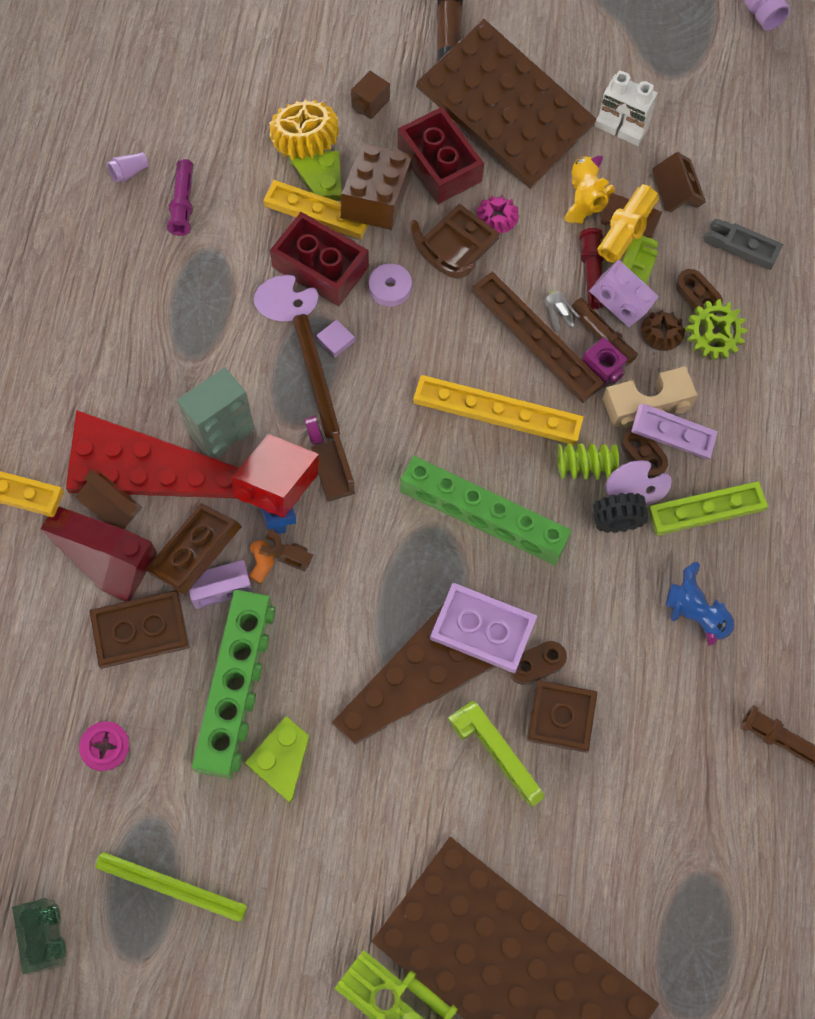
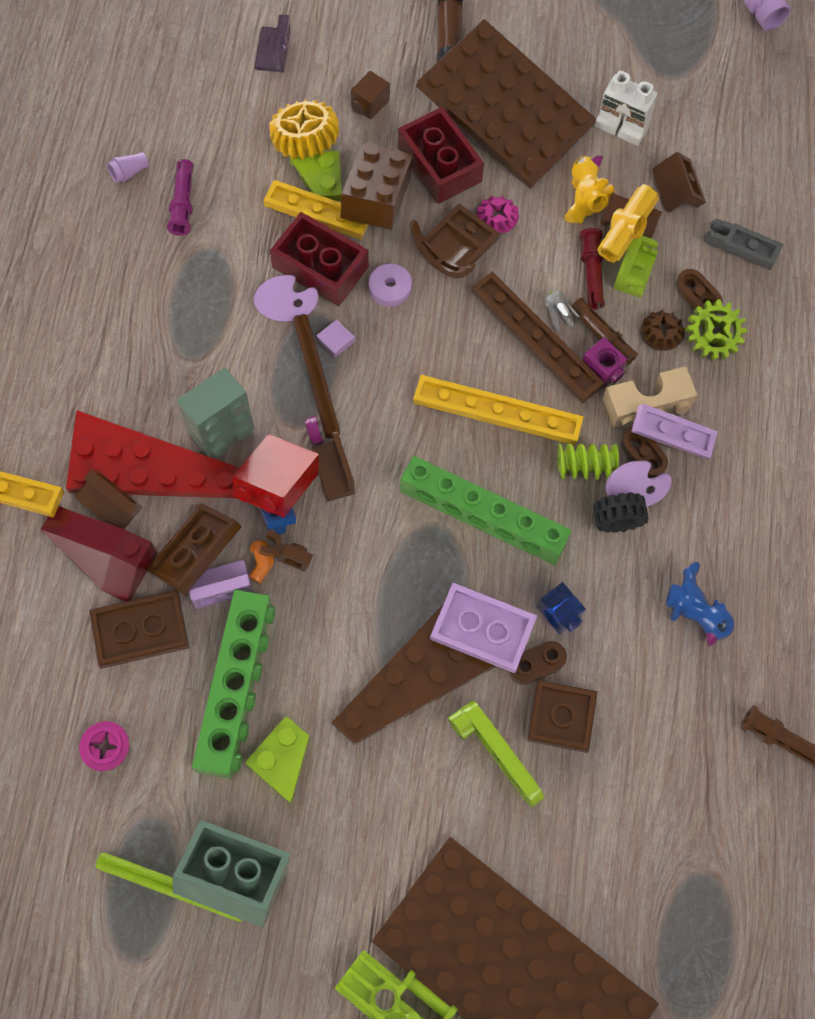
(39, 936): clear green brick -> none
(231, 873): none -> sand green brick
(273, 46): none -> clear purple panel
(561, 609): none -> clear blue brick
(624, 293): lavender brick -> none
(707, 508): lime plate -> none

